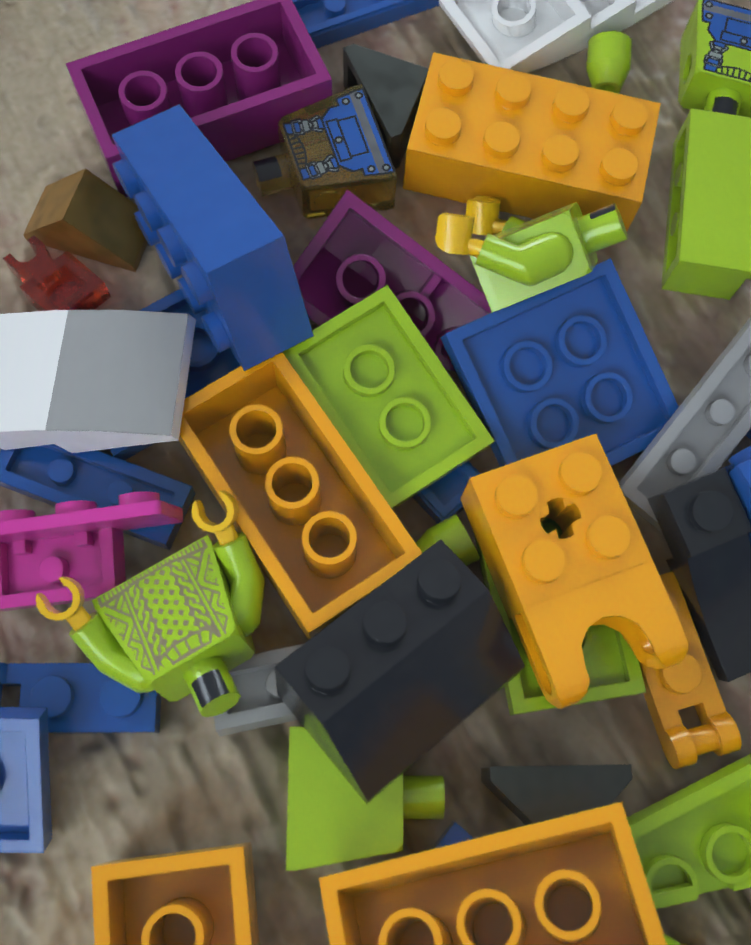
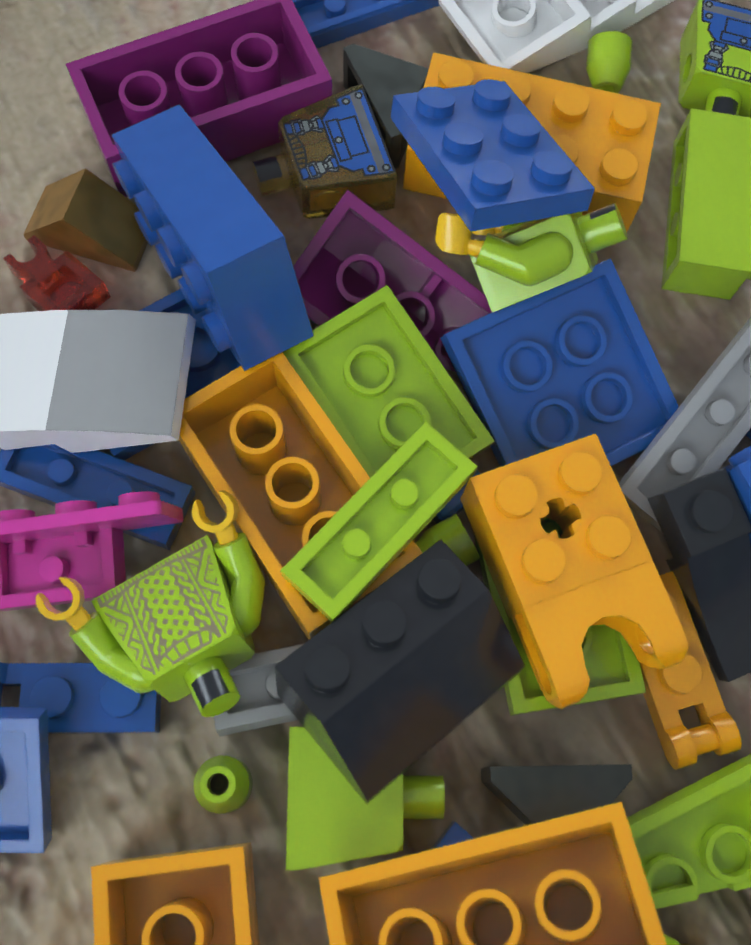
(239, 784): none -> lime hose
(378, 522): none -> lime plate
(490, 155): none -> blue plate

